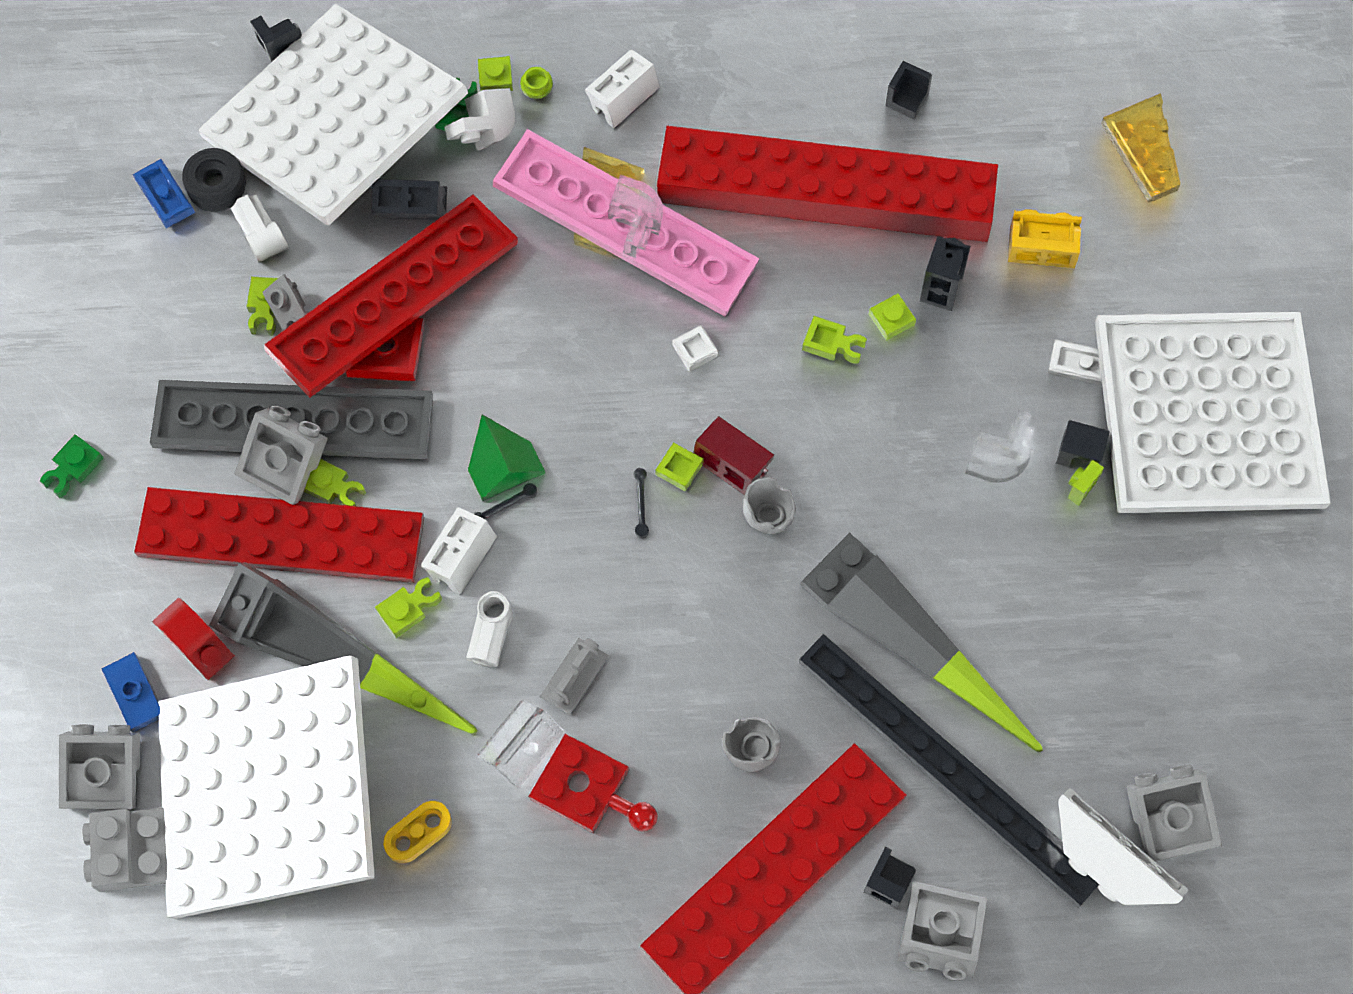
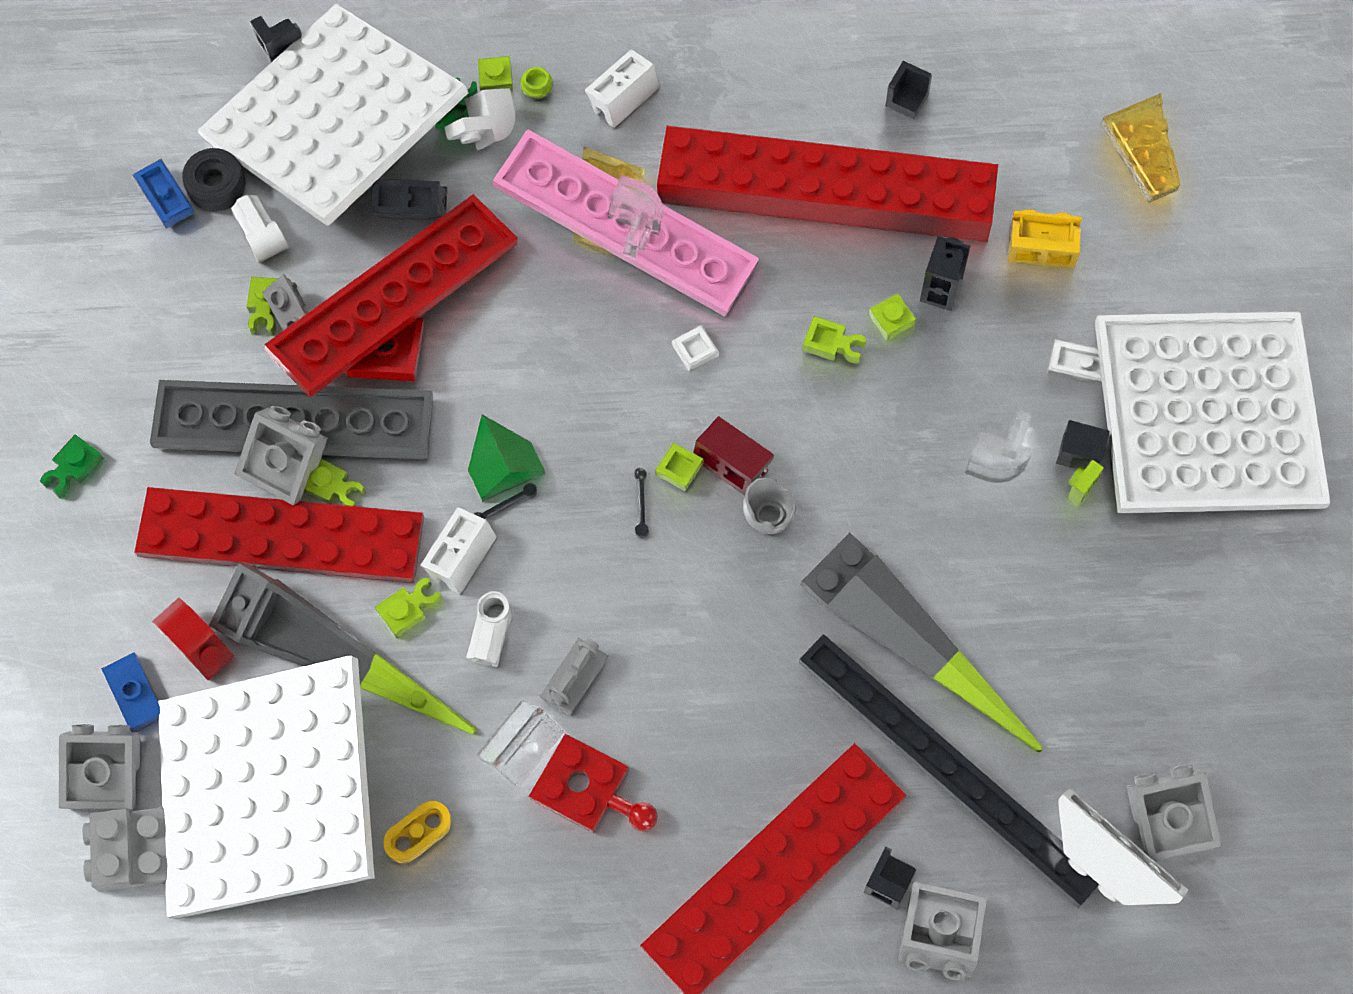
(751, 744): light grey hair -> none

